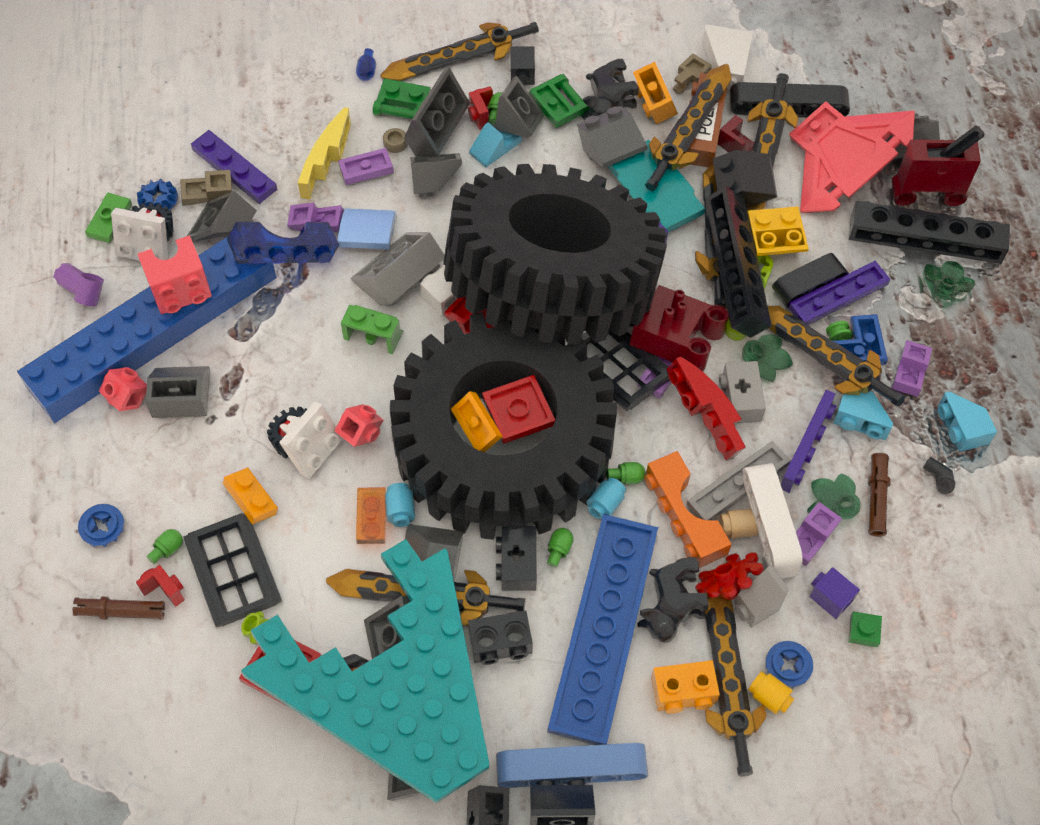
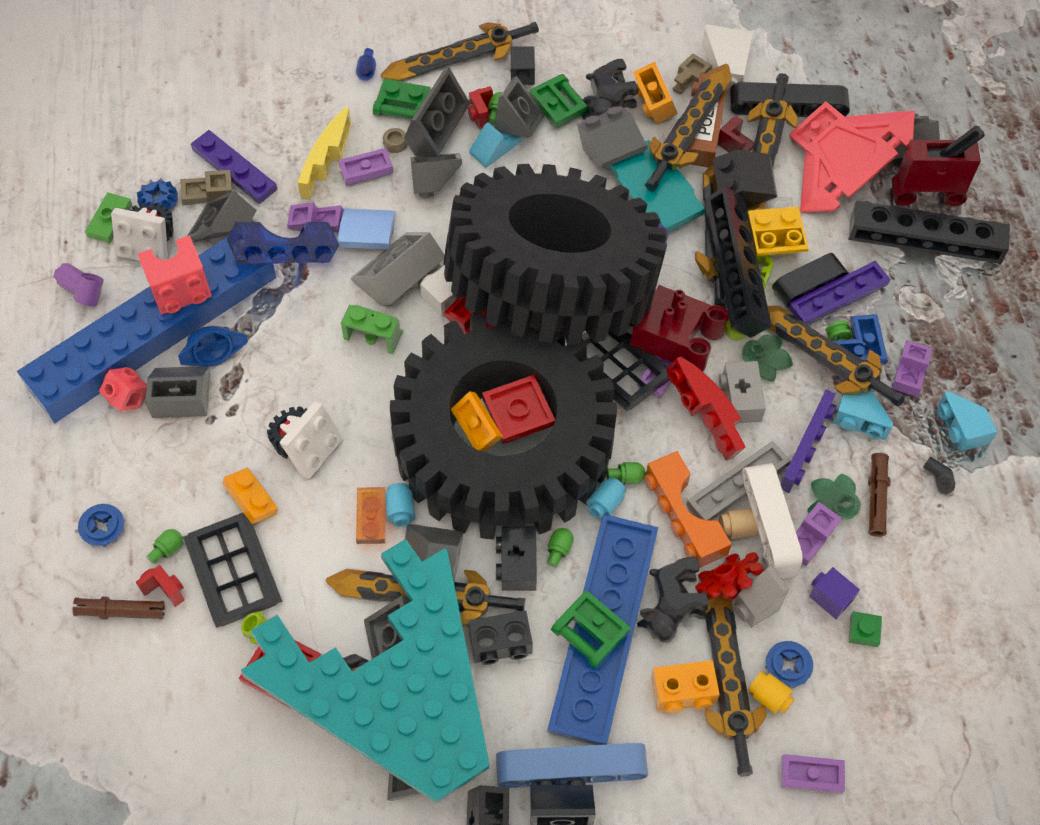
(211, 346): none -> blue hat
(359, 425): coral brick -> none
(595, 620): none -> green plate
(813, 774): none -> medium lavender plate
(948, 279): clear green plate -> none

